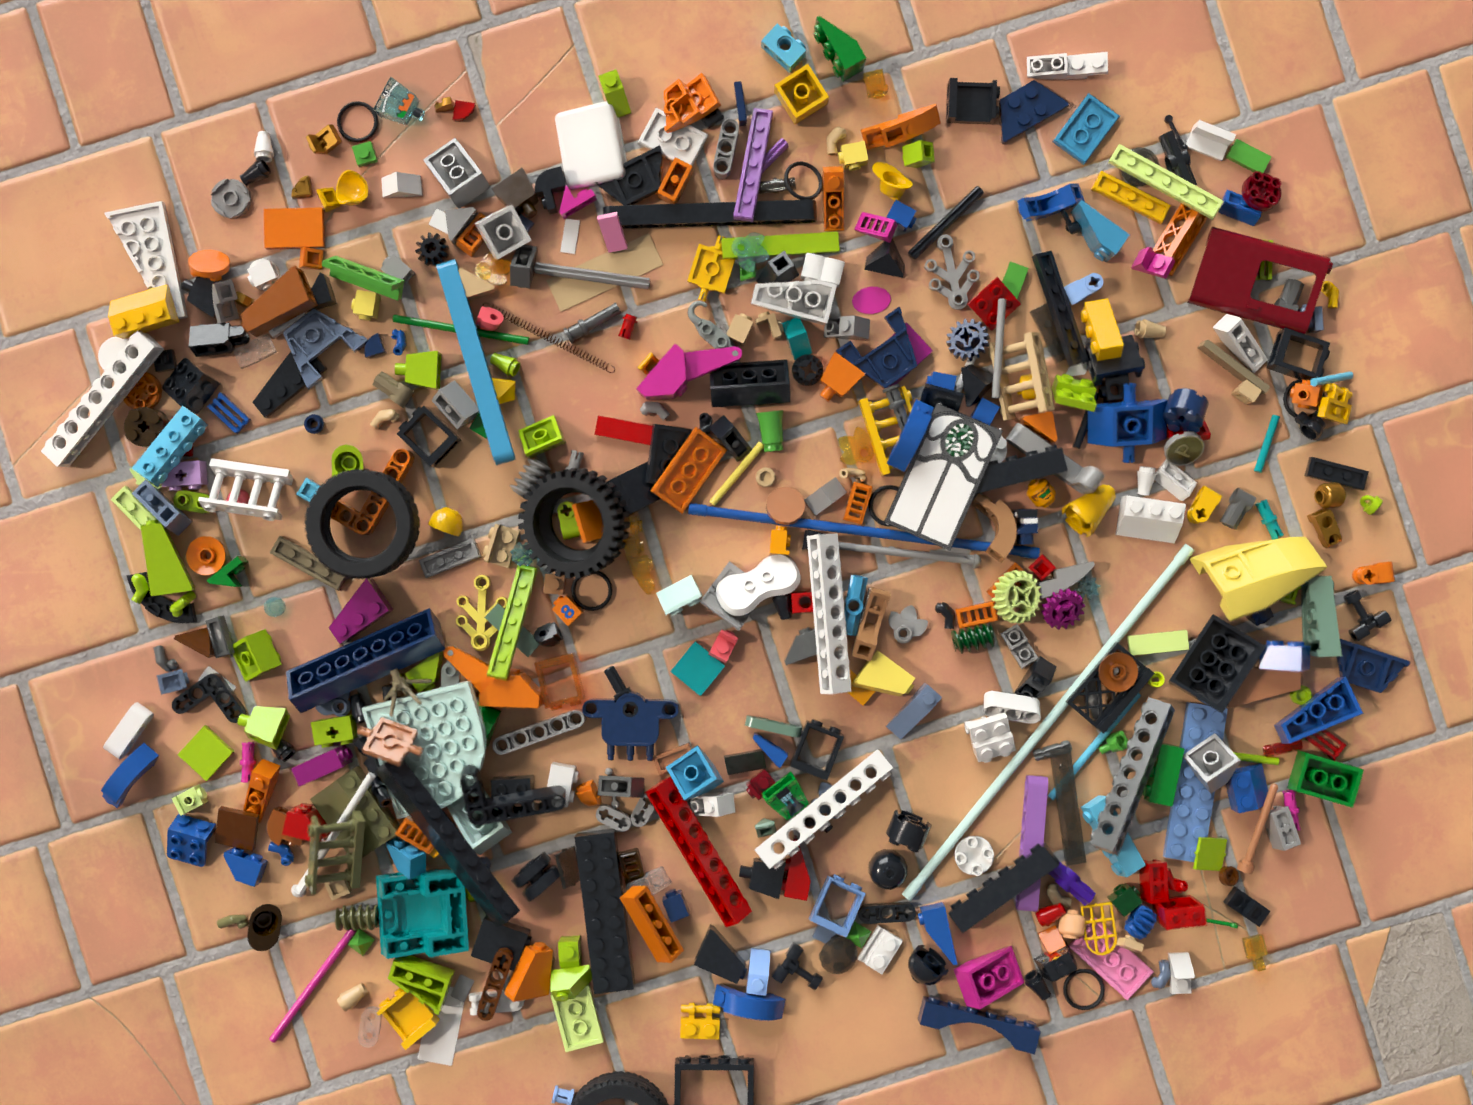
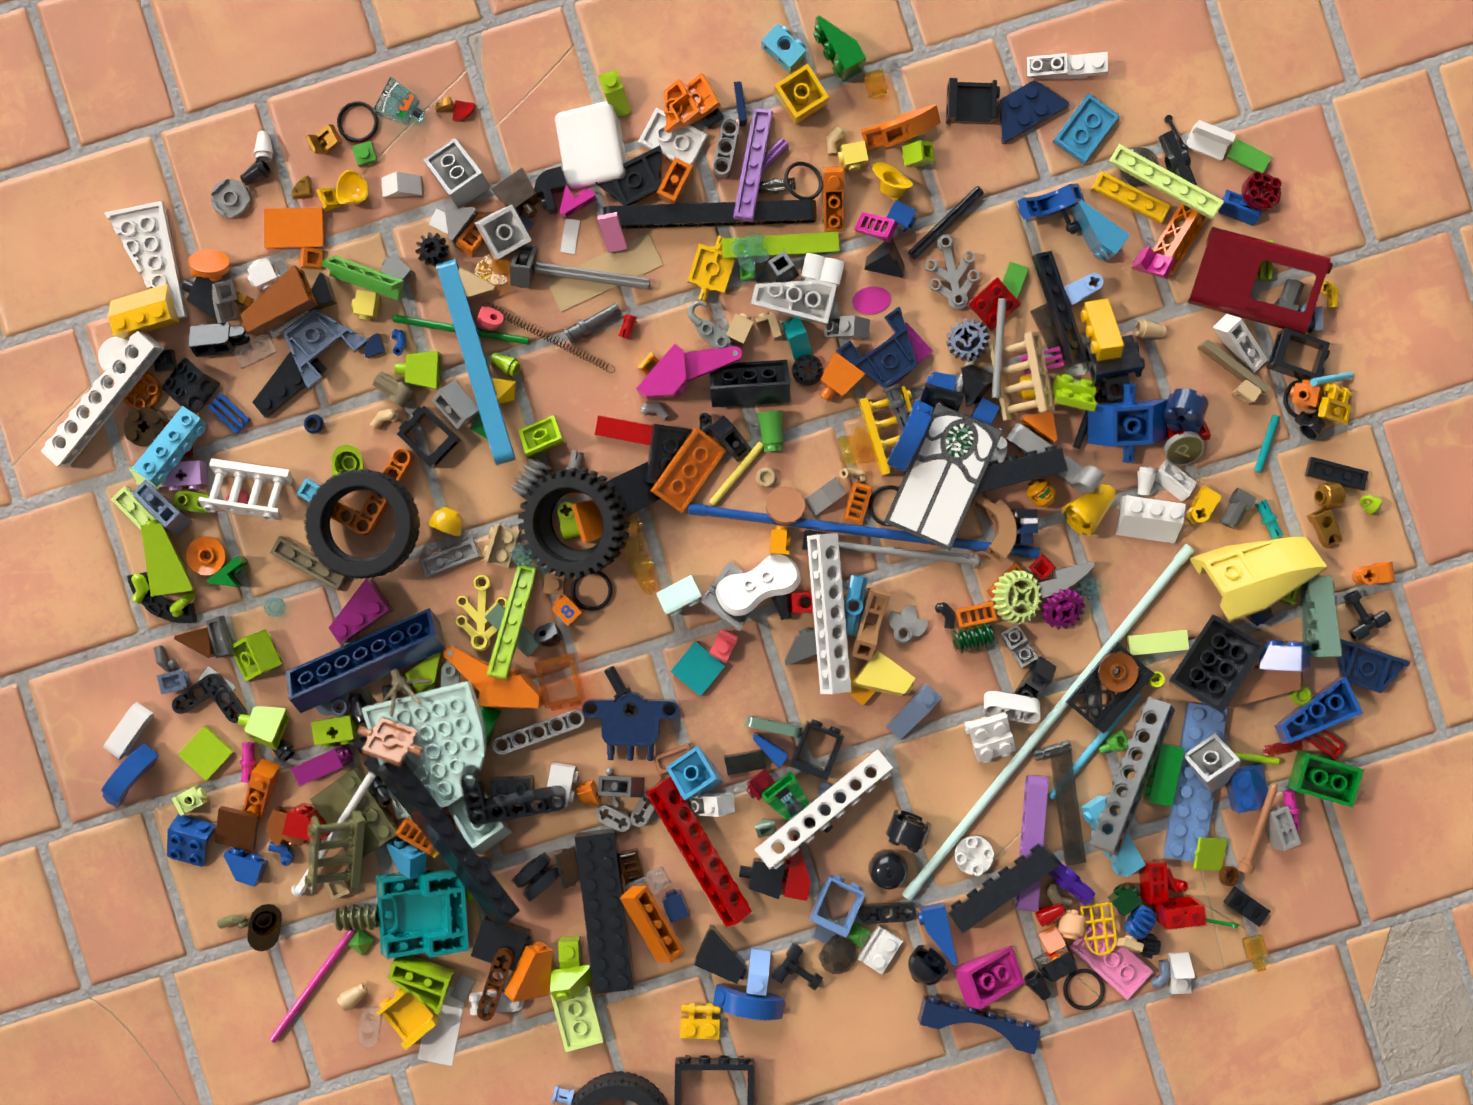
(1058, 356): none -> dark pink tile
(1151, 946): none -> black gear

